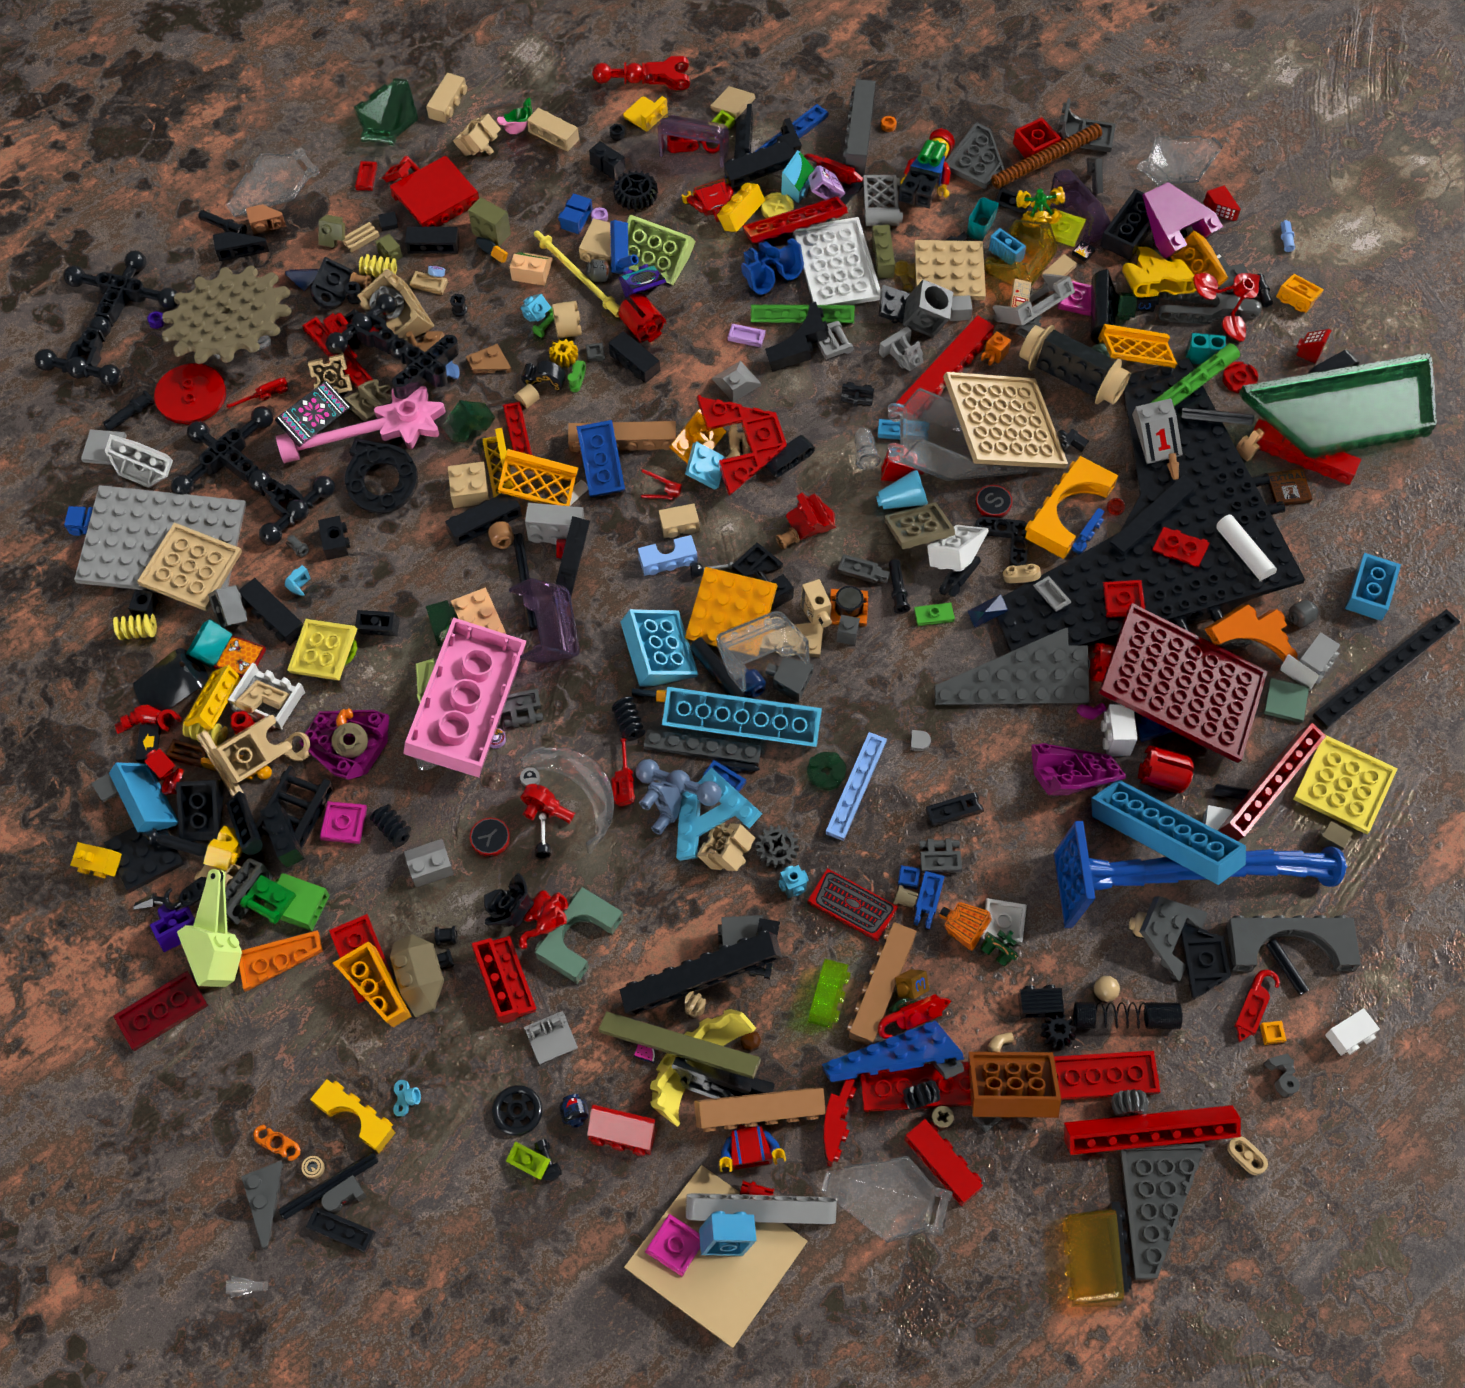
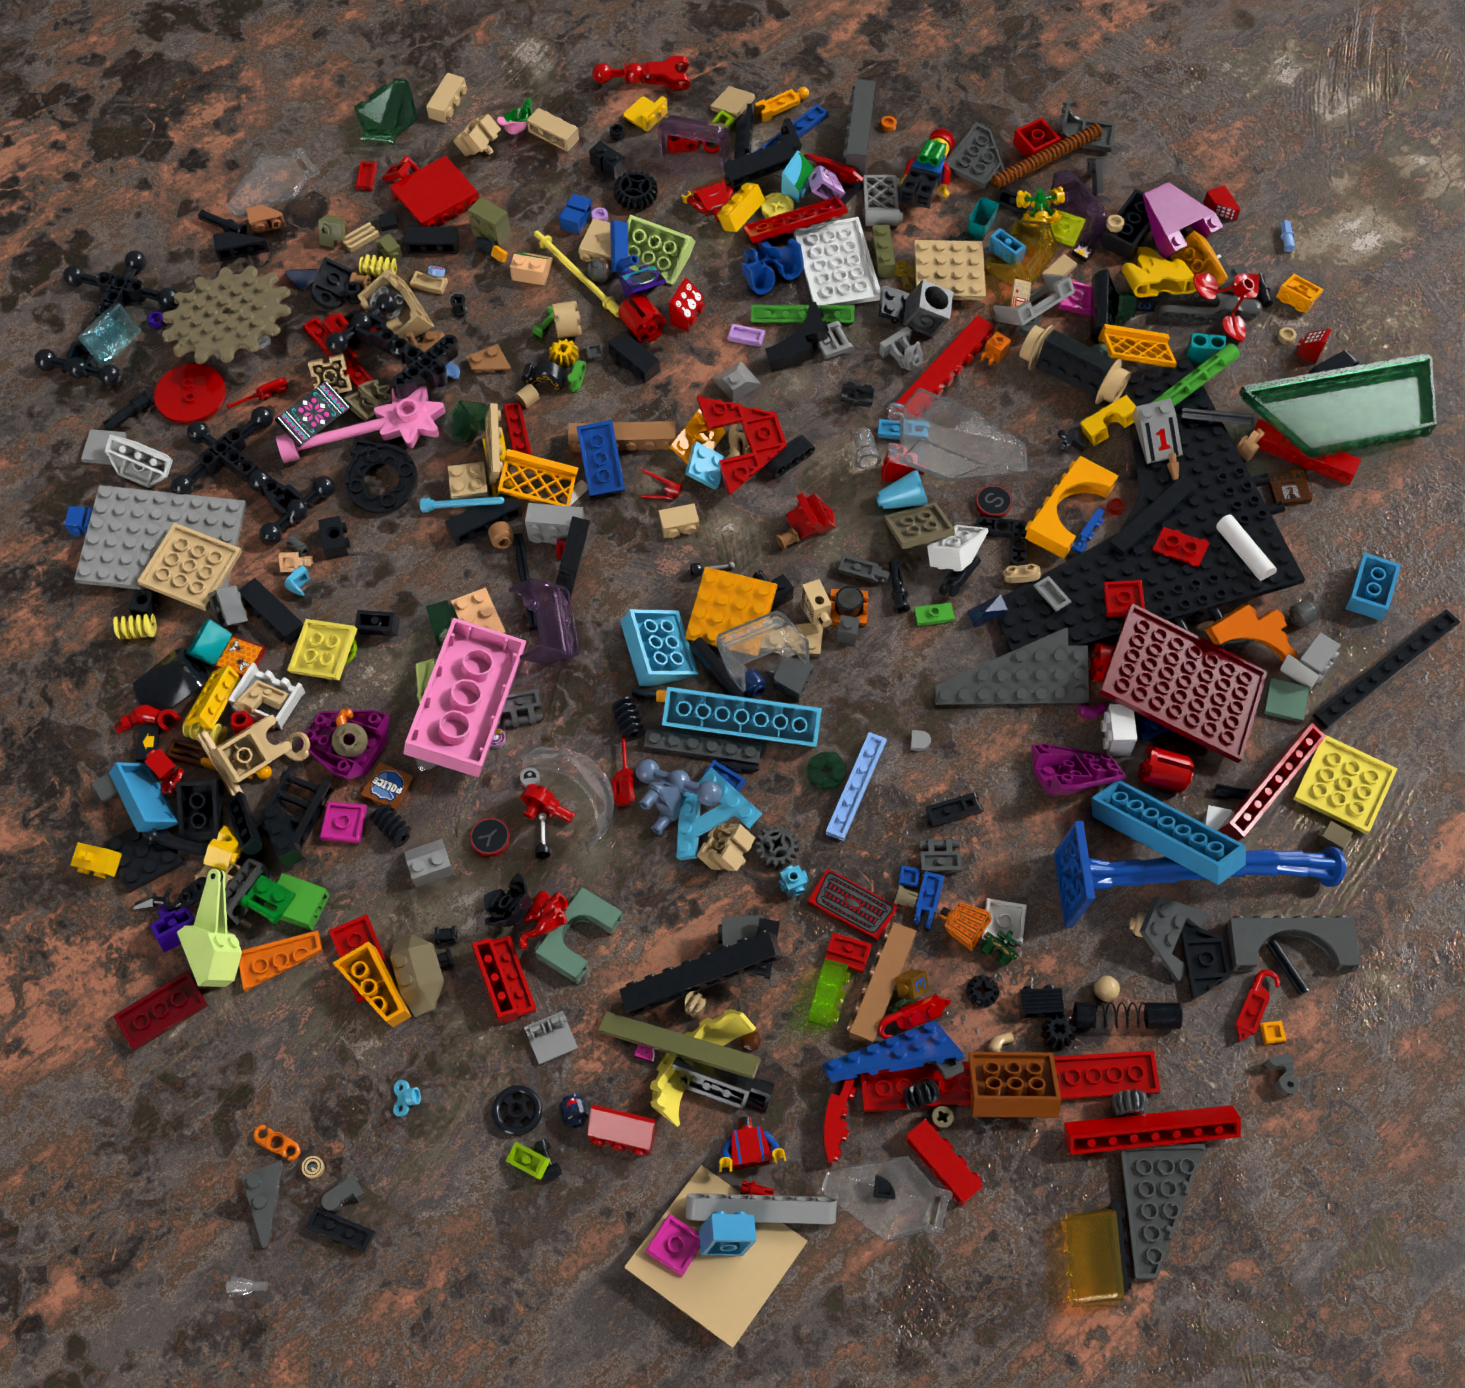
(109, 334): none -> clear light blue brick
(290, 561): none -> light nougat plate
(318, 1191): black axle -> none
(333, 1100): yellow arch -> none
(387, 786): none -> tile
(428, 504): none -> medium azure piece
(493, 448): none -> tan plate
(535, 307): medium azure brick -> none
(654, 562): light blue arch -> none
(686, 306): none -> red slope
(756, 559): black wing -> none
(759, 1107): medium nougat brick -> none
(780, 103): none -> light orange plate
(848, 951): none -> red plate
(883, 1188): none -> black tile
(961, 308): light grey brick -> none
(975, 996): none -> black gear
(1005, 420): tan plate -> none
(1096, 425): none -> yellow arch
(1115, 223): none -> tan tile
(1180, 159): clear windscreen -> none
(1239, 374): red tile -> none
(1247, 1155): tan plate -> none
(1287, 335): none -> tan tile
(1352, 1032): white brick -> none

